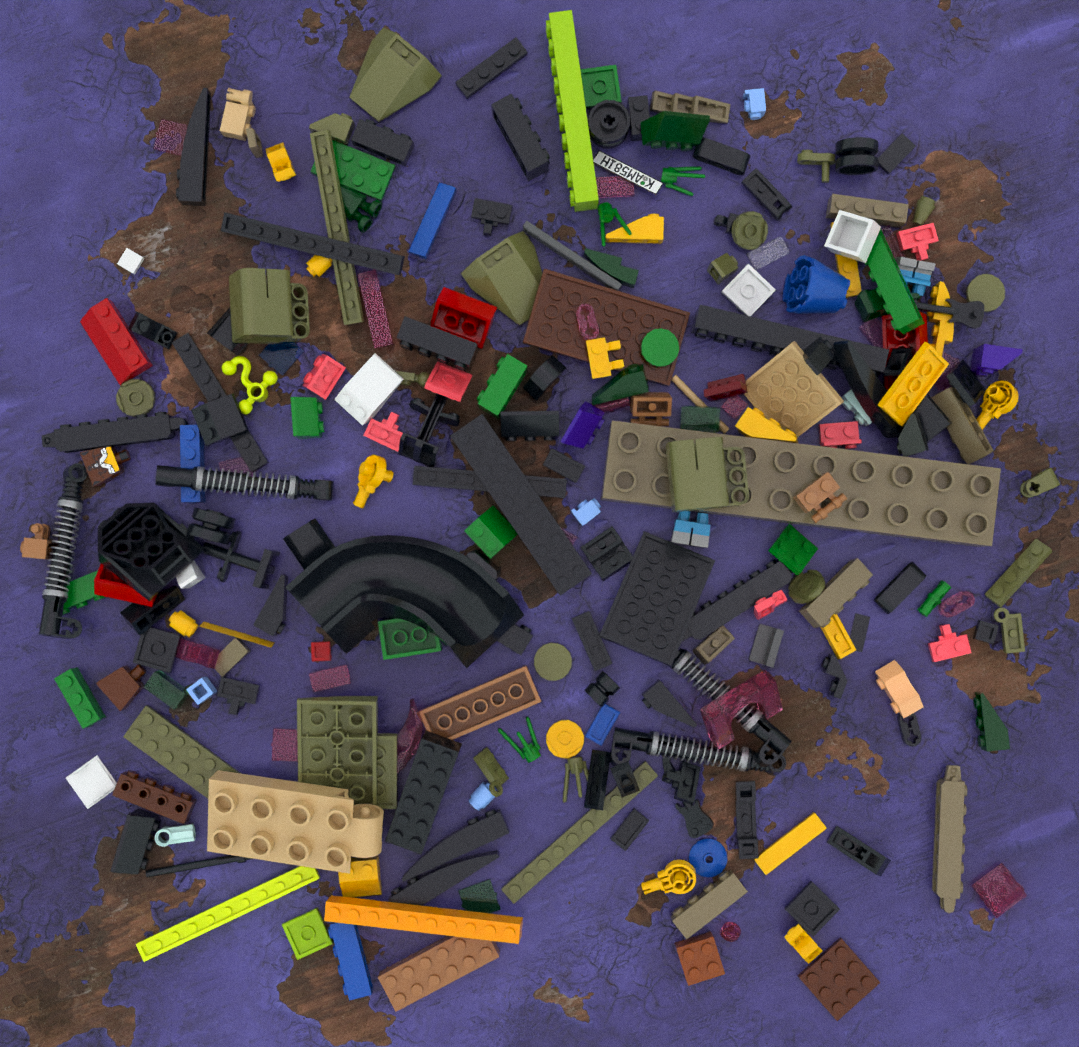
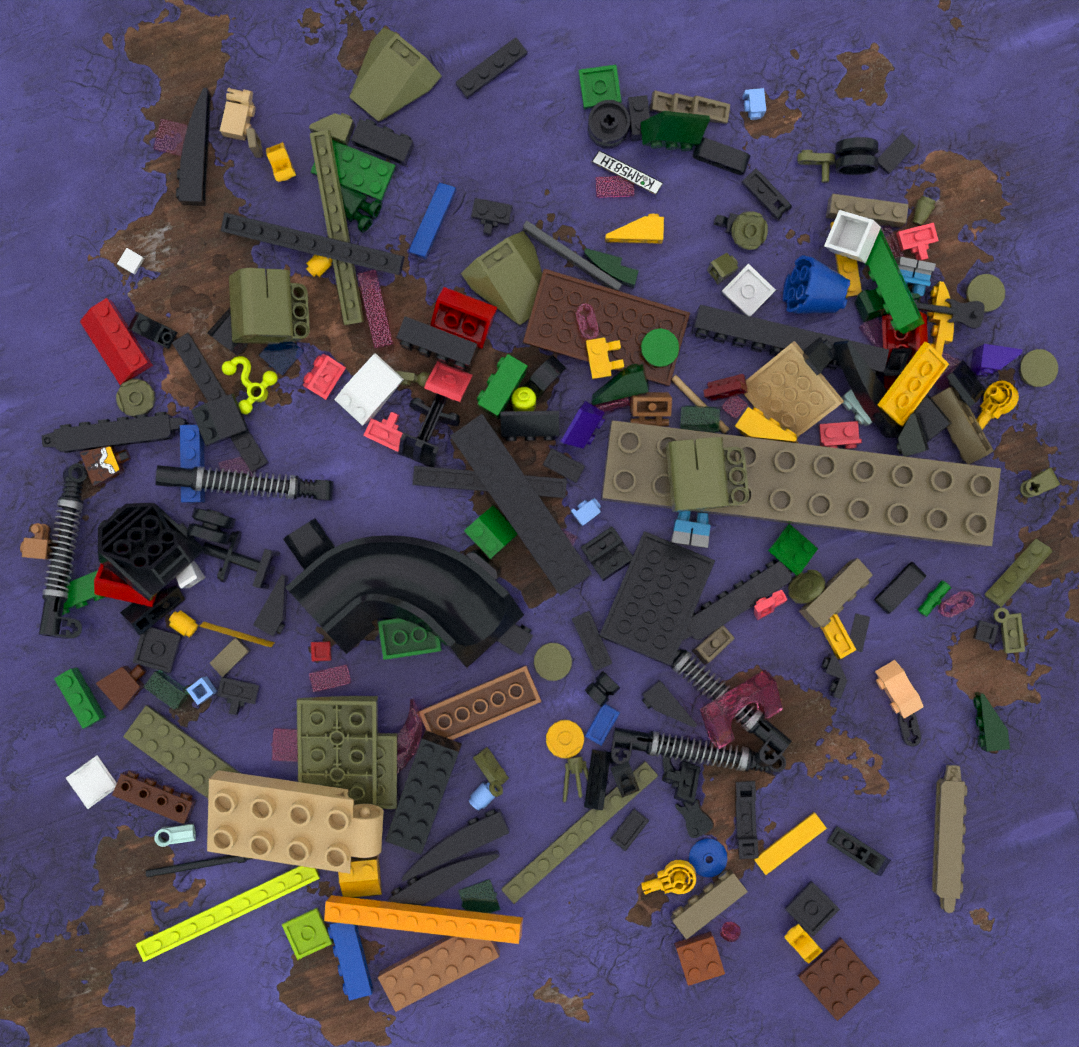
(135, 842): black slope -> none
(197, 653): clear pink slope -> none
(306, 417): green slope -> none
(370, 478): yellow pin -> none
(520, 137): black brick -> none
(523, 399): none -> neon yellow head
(529, 751): green plant -> none
(572, 107): lime brick -> none
(606, 215): green plant -> none
(670, 176): green plant -> none
(766, 645): dark grey panel -> none
(768, 253): clear tile -> none
(818, 491): medium nougat brick -> none
(949, 645): coral hinge -> none
(999, 890): clear pink slope -> none
(1038, 368): none -> olive tile

